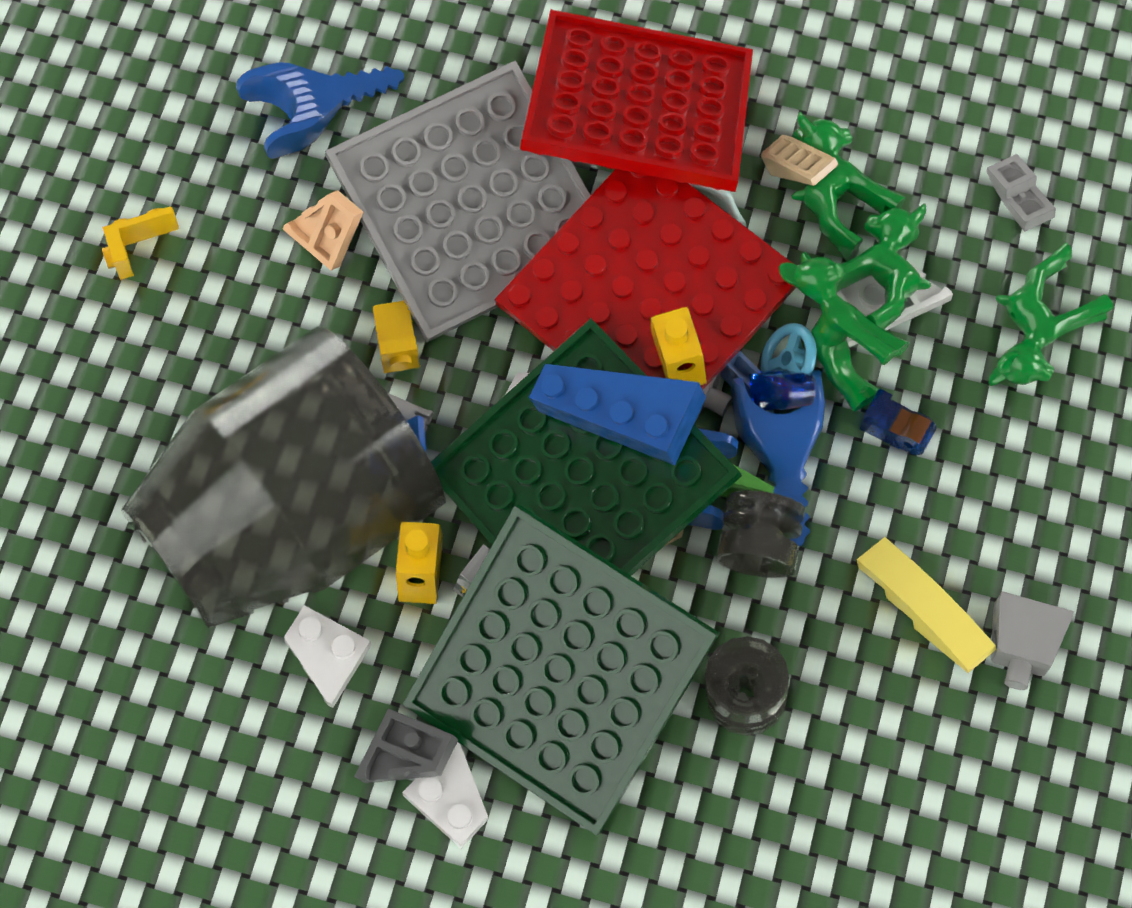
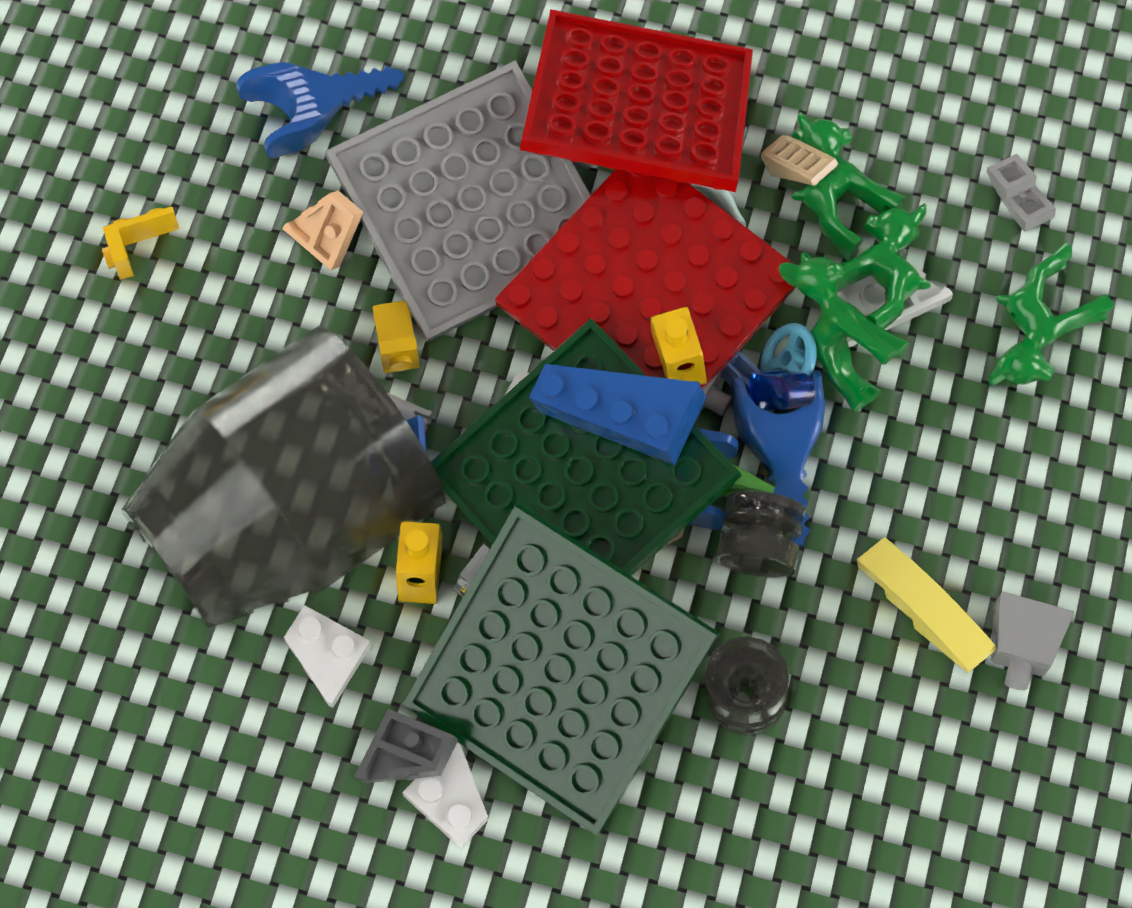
(897, 424): clear blue leg -> none

